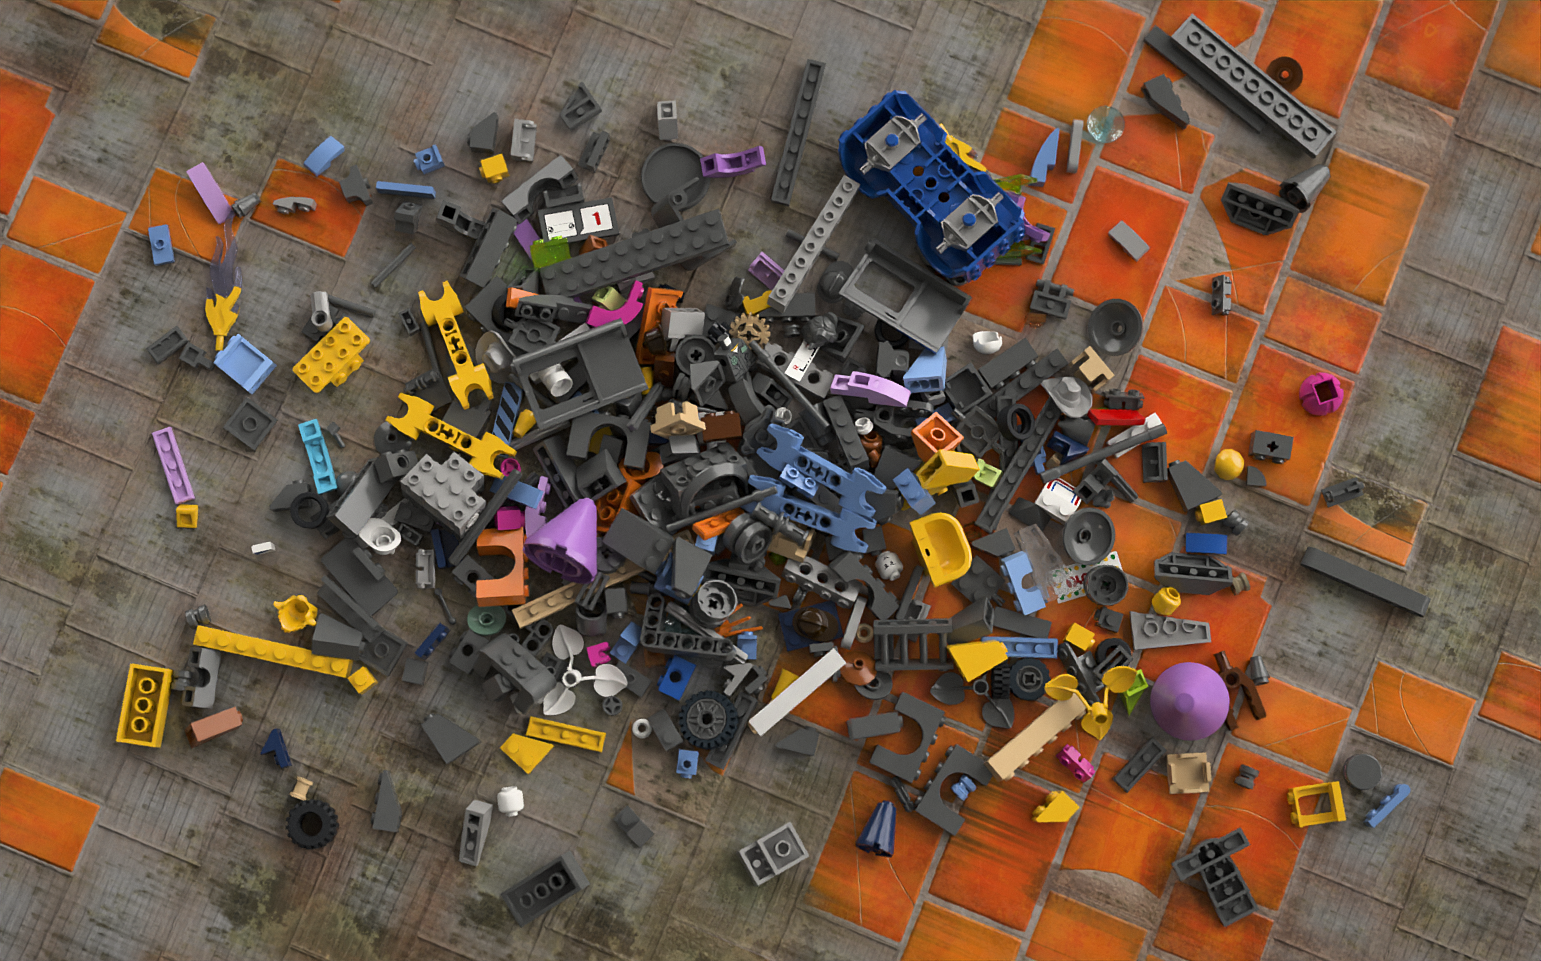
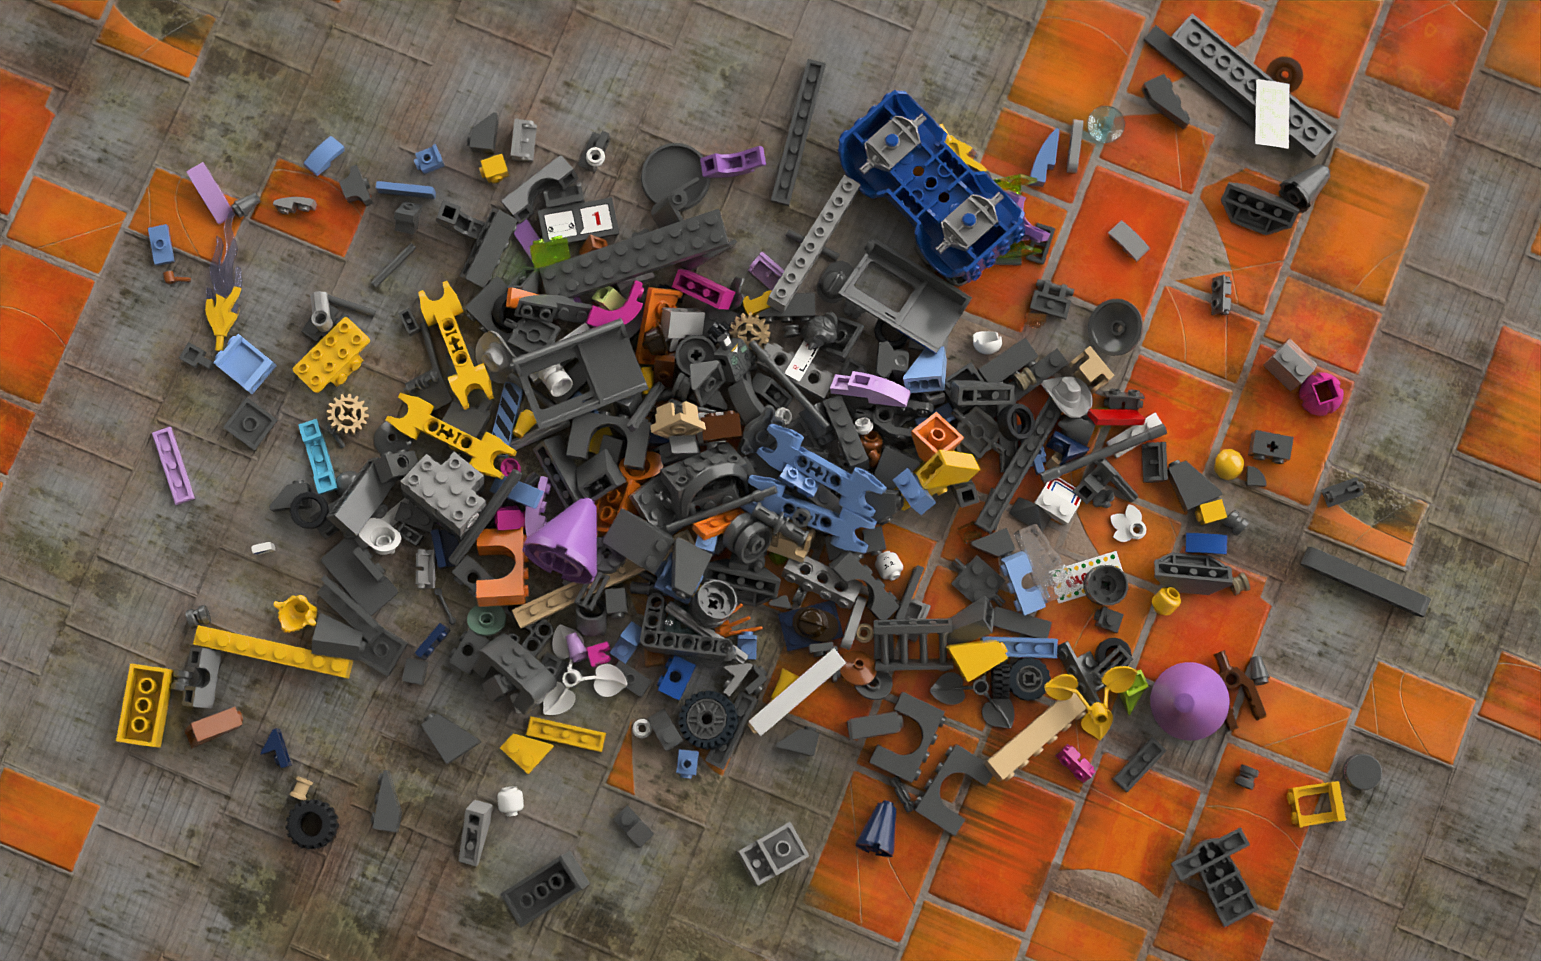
(167, 345): dark grey plate -> none
(170, 279): none -> dark orange hand
(187, 516): yellow slope -> none
(341, 420): none -> tan gear
(362, 680): yellow brick -> none
(576, 649): none -> lavender cone
(580, 108): dark grey wing -> none
(595, 151): none -> white plate
(610, 704): dark grey wheel -> none
(667, 120): light grey slope -> none
(703, 289): none -> dark pink brick
(797, 522): none -> dark grey bush
(947, 546): yellow piece -> none
(963, 787): medium blue wheel -> none
(981, 393): none -> dark grey slope
(987, 474): yellowish green bracket -> none
(1025, 379): none -> dark tan wheel
(1056, 809): yellow slope -> none
(1079, 637): yellow brick -> none
(1097, 538): dark grey dish -> none
(1126, 522): none -> white plate
(1160, 631): light grey wing -> none
(1188, 773): tan panel -> none
(1272, 113): none -> white sticker
(1290, 365): none -> light grey slope
(1388, 803): medium blue plate -> none

